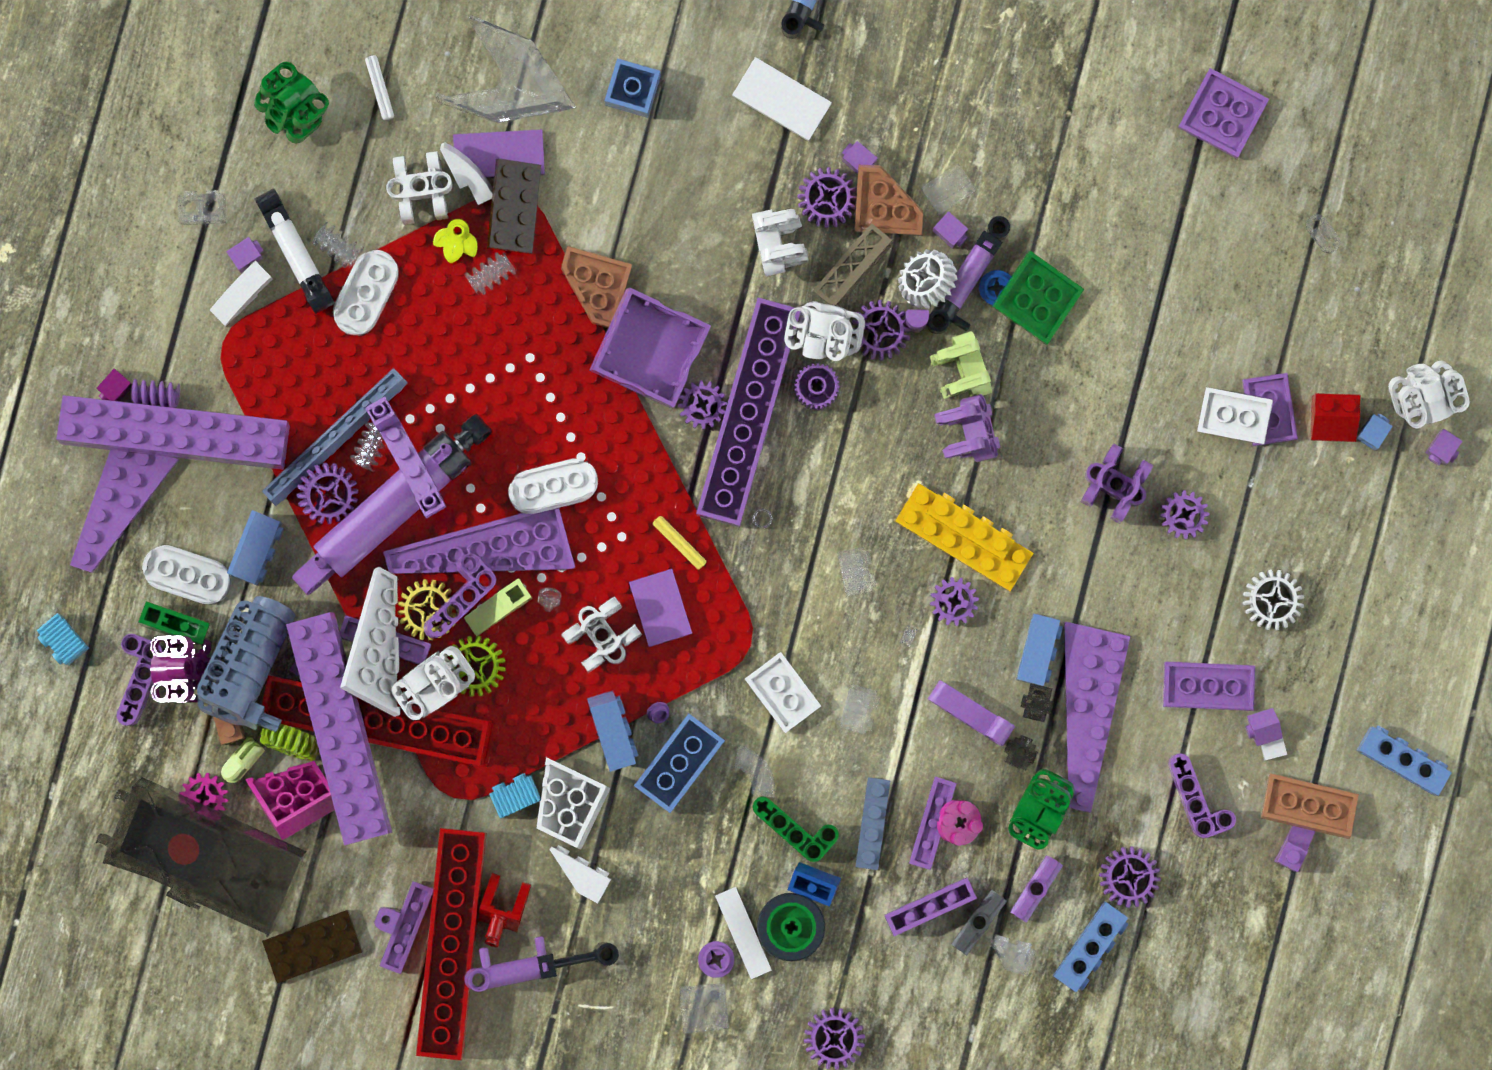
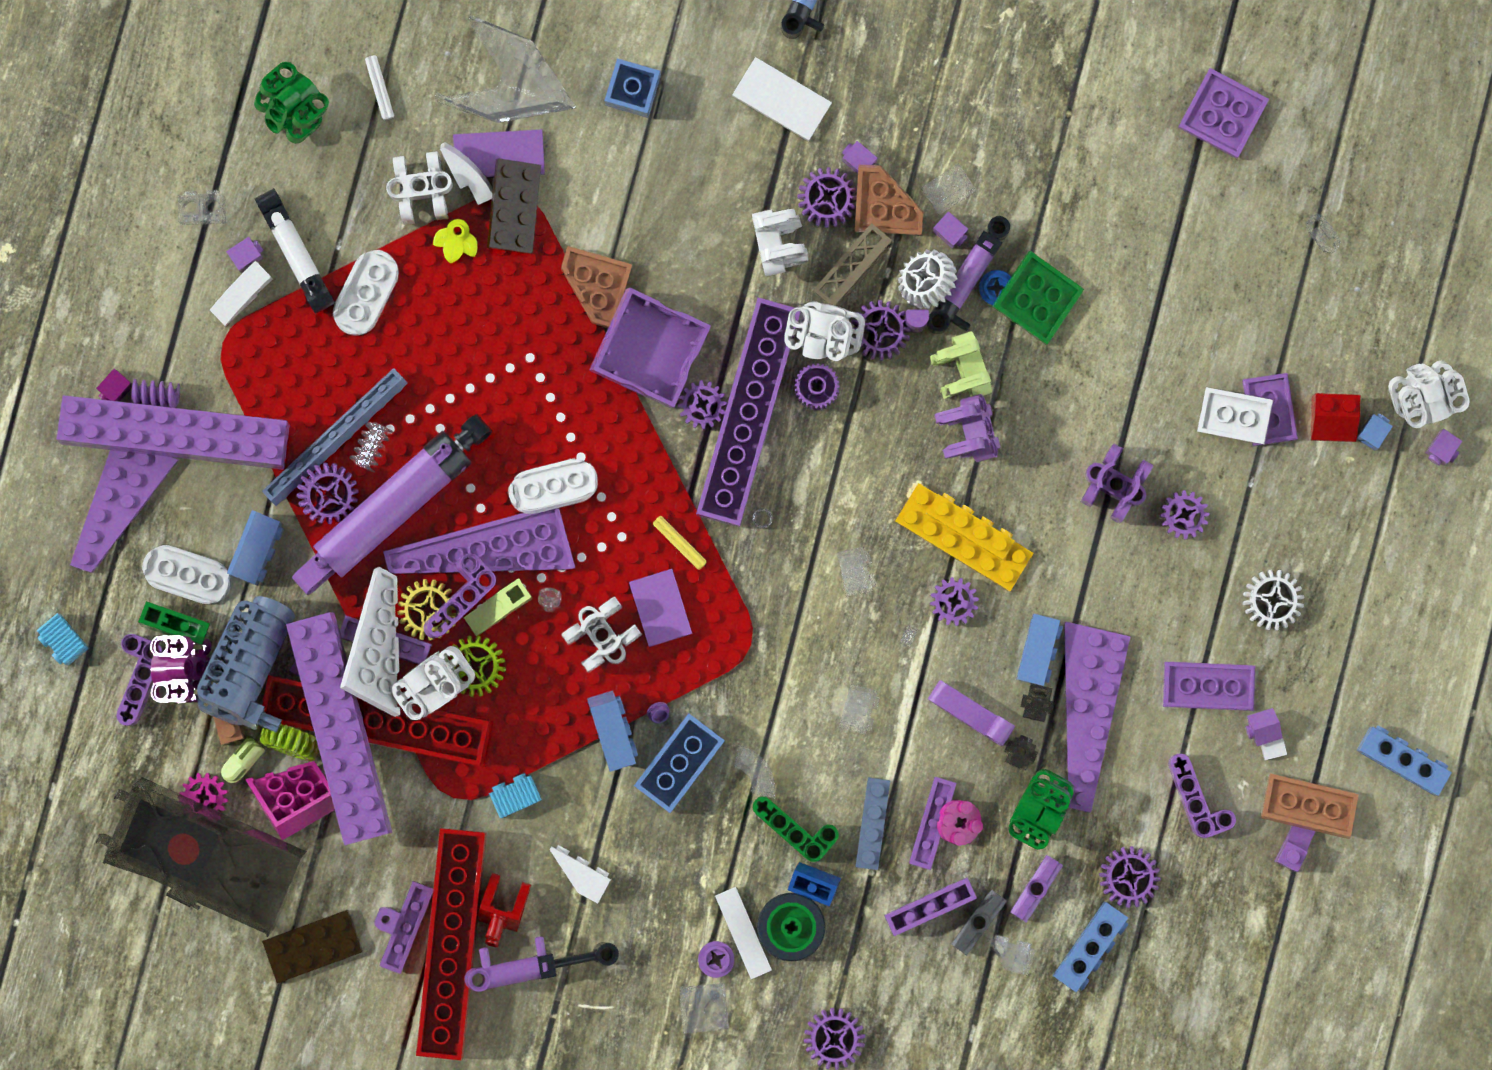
(337, 246): clear piece -> none
(406, 457): medium lavender slope -> none
(490, 273): clear piece -> none
(569, 803): white wedge -> none
(782, 692): white plate -> none

